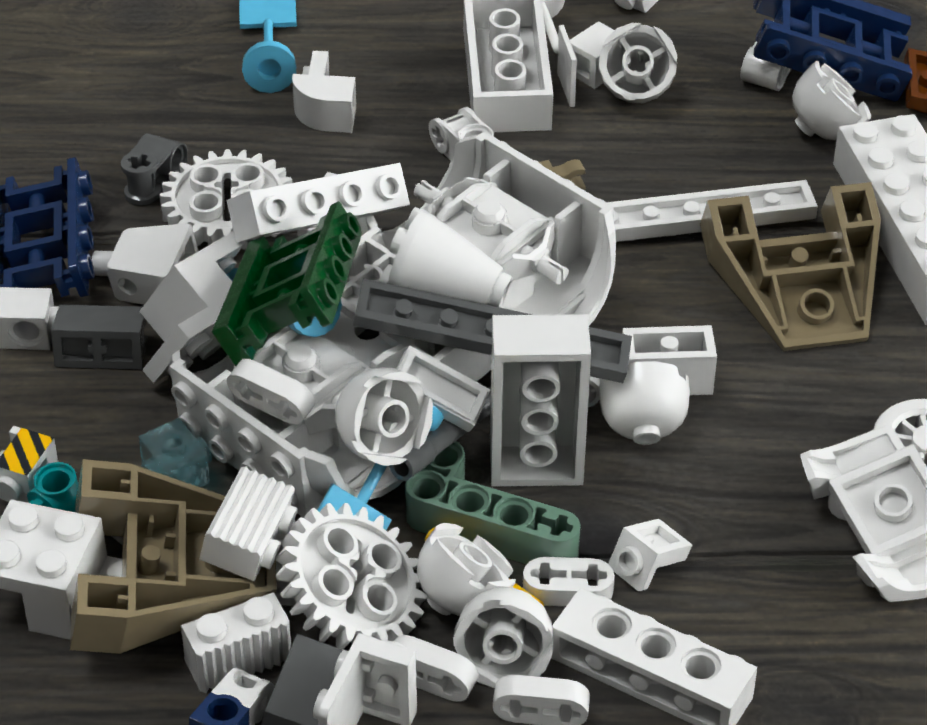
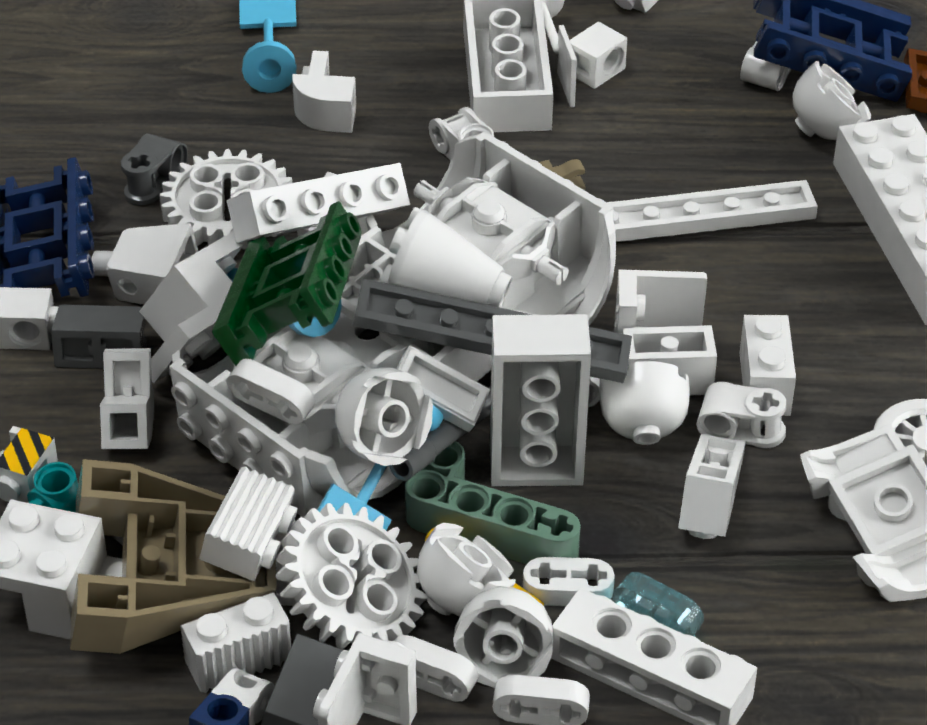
(128, 399): none -> white brick
(176, 453): clear light blue brick -> none
(638, 63): white cylinder -> none
(646, 548): white bracket -> none
(659, 299): none -> white bracket
(660, 602): none -> clear light blue beam
(711, 486): none -> white slope
(741, 412): none -> white piece
(768, 355): none -> white brick
(801, 286): dark tan wedge -> none

